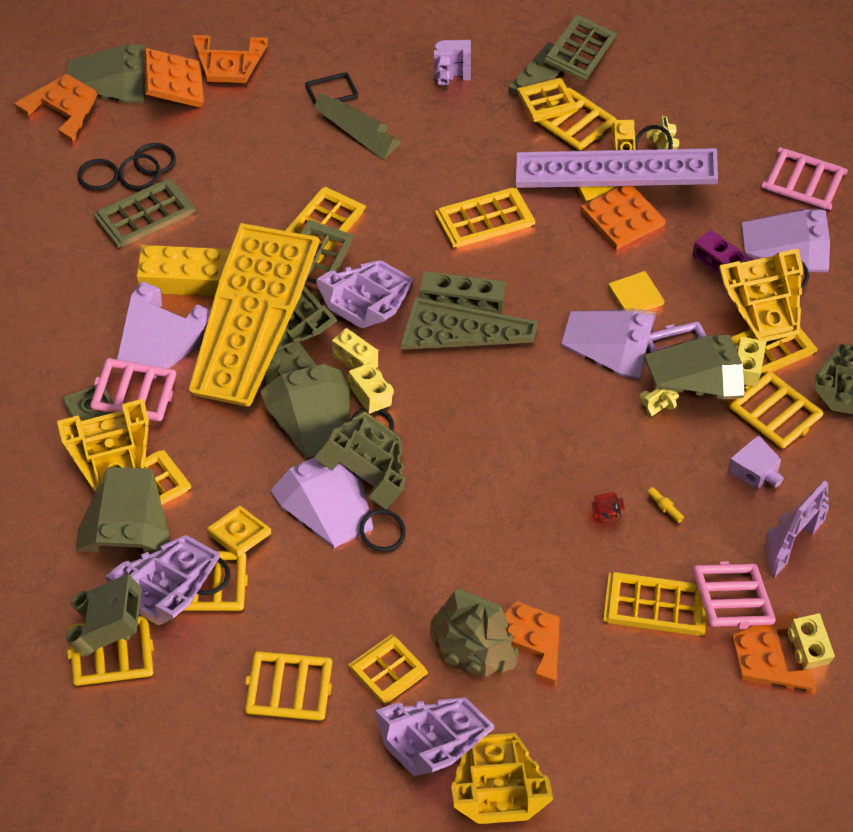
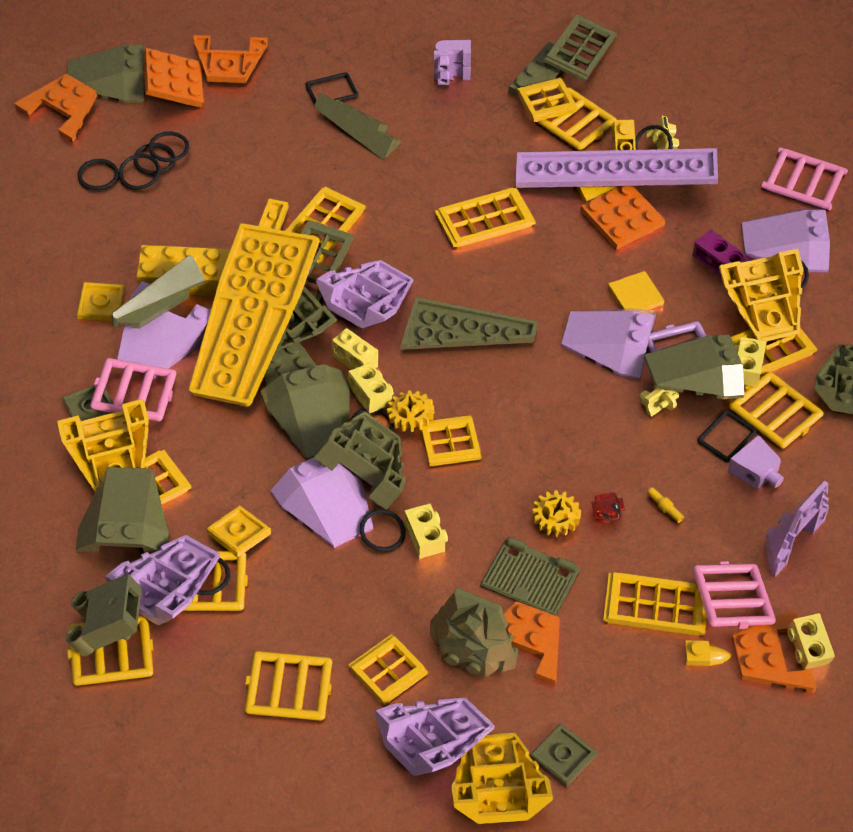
(100, 301): none -> yellow tile
(160, 295): none -> wedge
(168, 134): none -> black piece
(176, 196): olive piece -> none
(274, 214): none -> yellow plate
(420, 407): none -> yellow gear
(422, 531): none -> light yellow brick
(453, 456): none -> yellow piece
(464, 291): olive brick -> none
(530, 576): none -> olive window
(556, 513): none -> yellow gear
(563, 755): none -> olive tile
(702, 654): none -> yellow plate
(727, 412): none -> black piece

